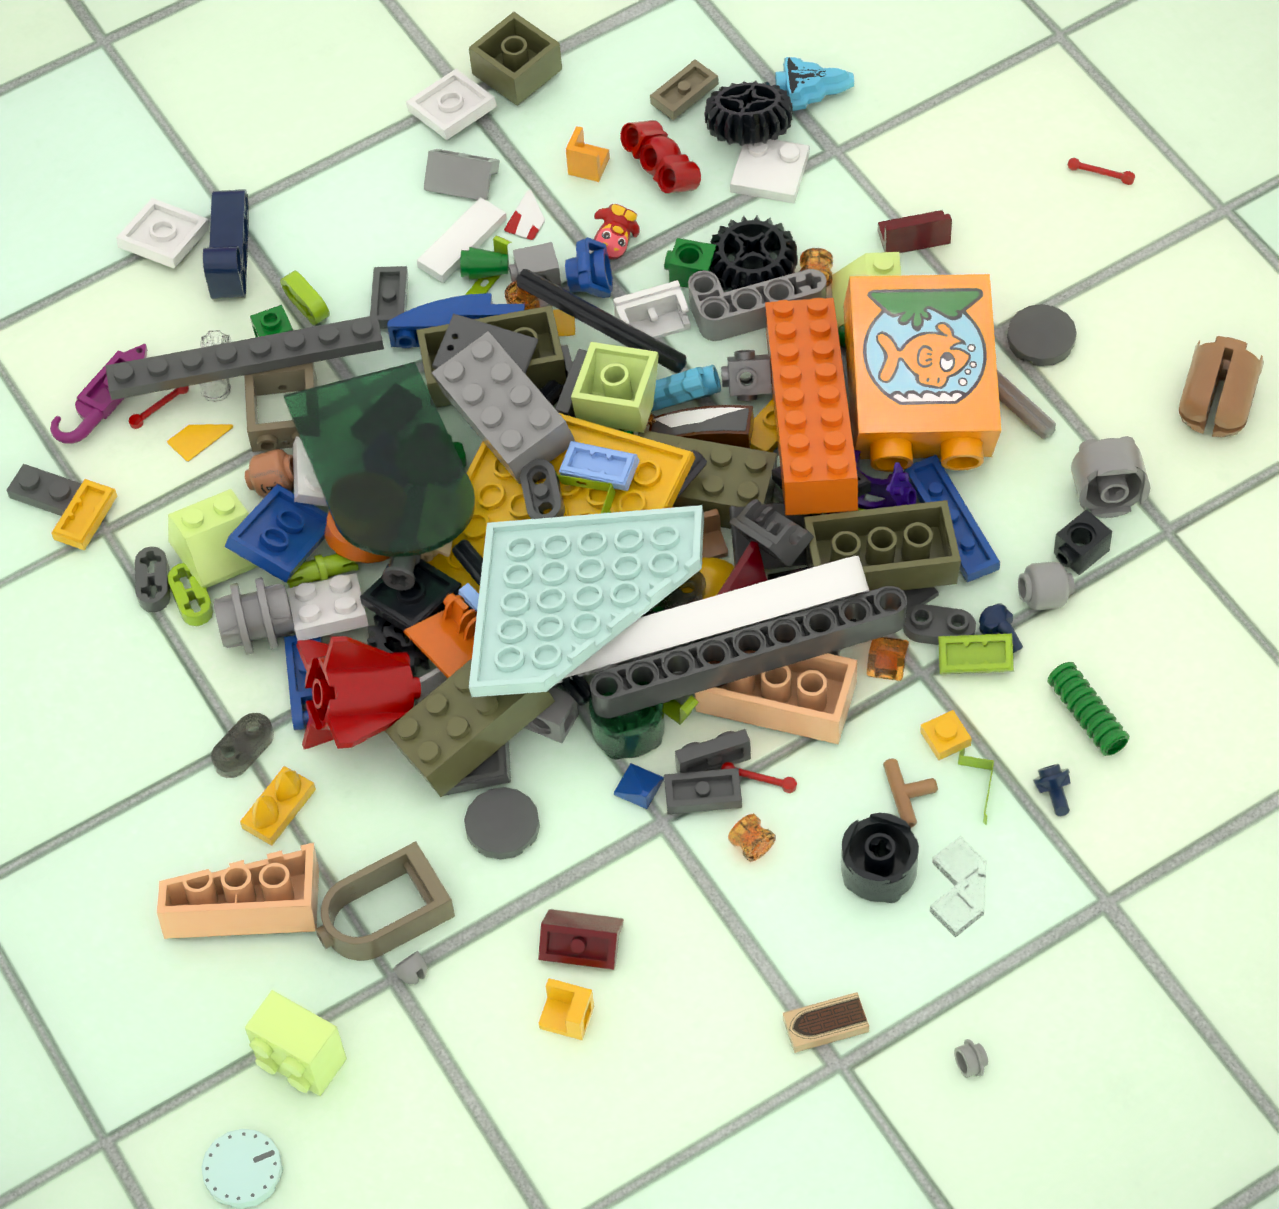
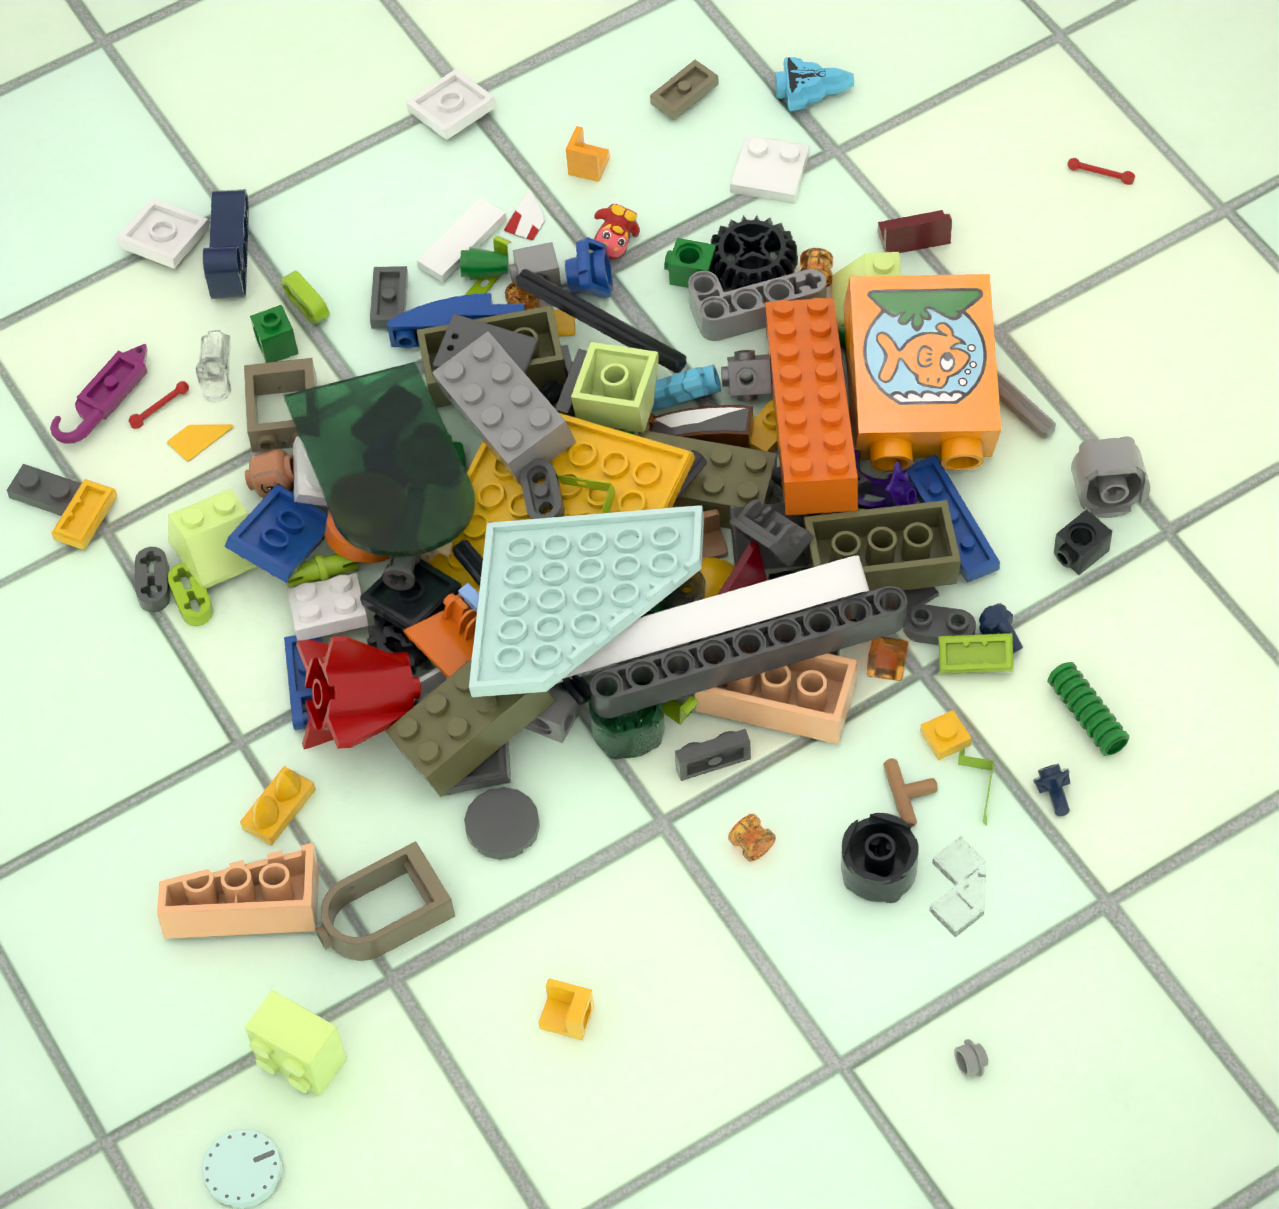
(244, 357): dark grey plate -> none
(244, 743): clear smoke plate -> none
(254, 616): light grey piece -> none
(411, 968): light grey hinge -> none
(459, 174): light grey panel -> none
(515, 58): olive brick -> none
(580, 939): dark red panel -> none
(599, 464): light blue plate -> none
(638, 786): blue slope -> none
(655, 310): white hinge -> none
(660, 156): red piece -> none
(703, 791): dark grey plate -> none
(748, 113): black gear -> none
(788, 784): red hinge -> none
(825, 1022): tile -> none
(1041, 335): dark grey tile -> none
(1045, 585): light grey head -> none
(1216, 361): medium nougat cylinder -> none

